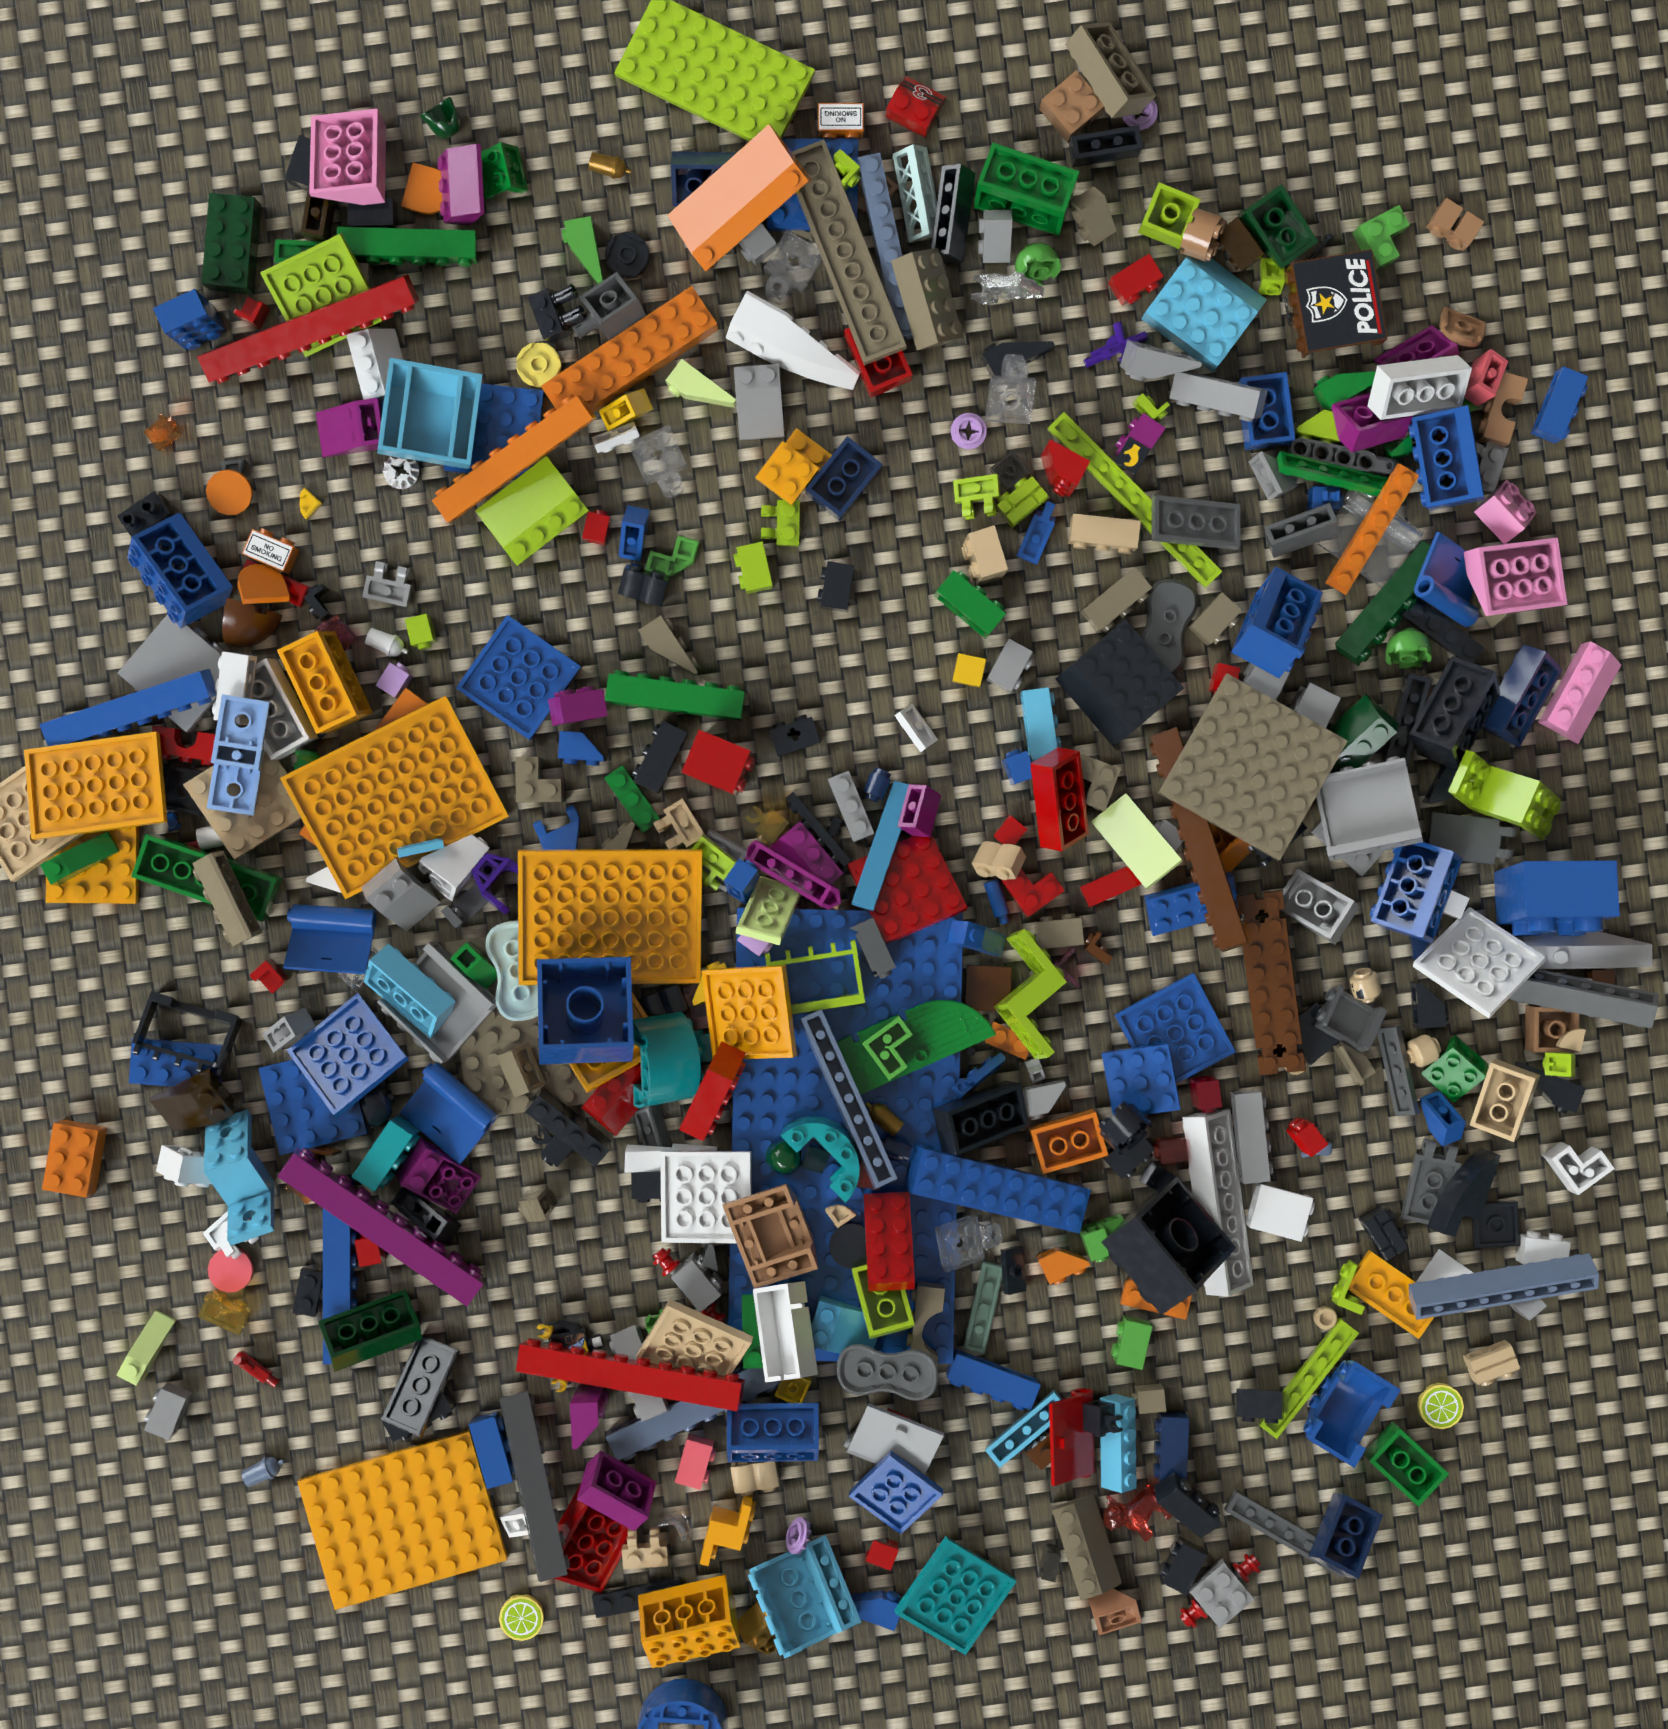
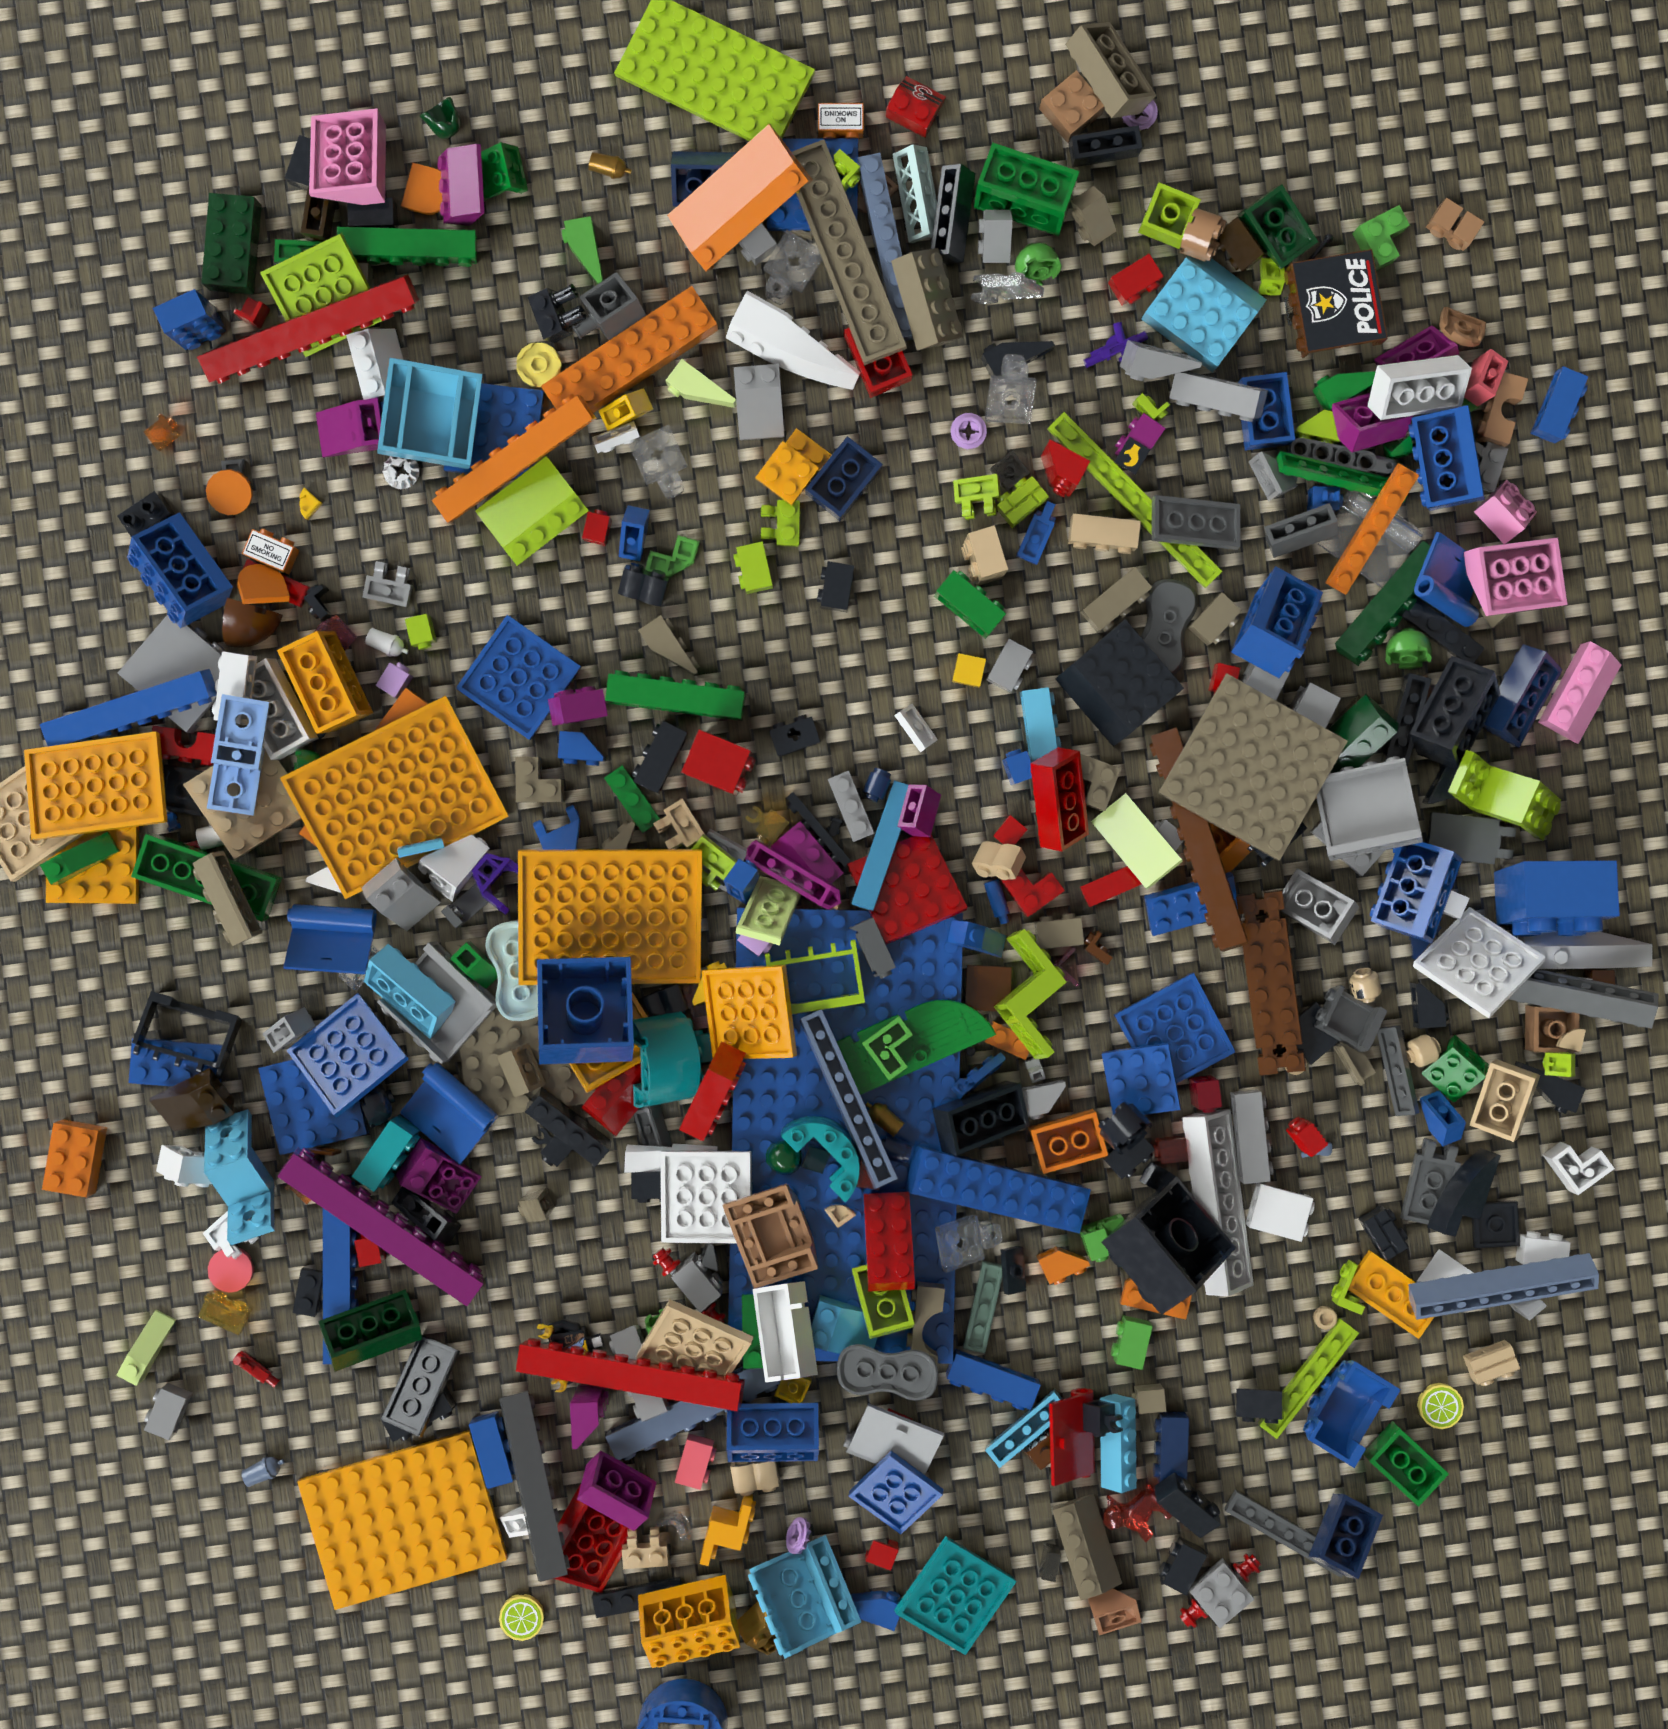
(270, 975): red panel -> none
(627, 255): black tile -> none
(849, 1245): black tile -> none

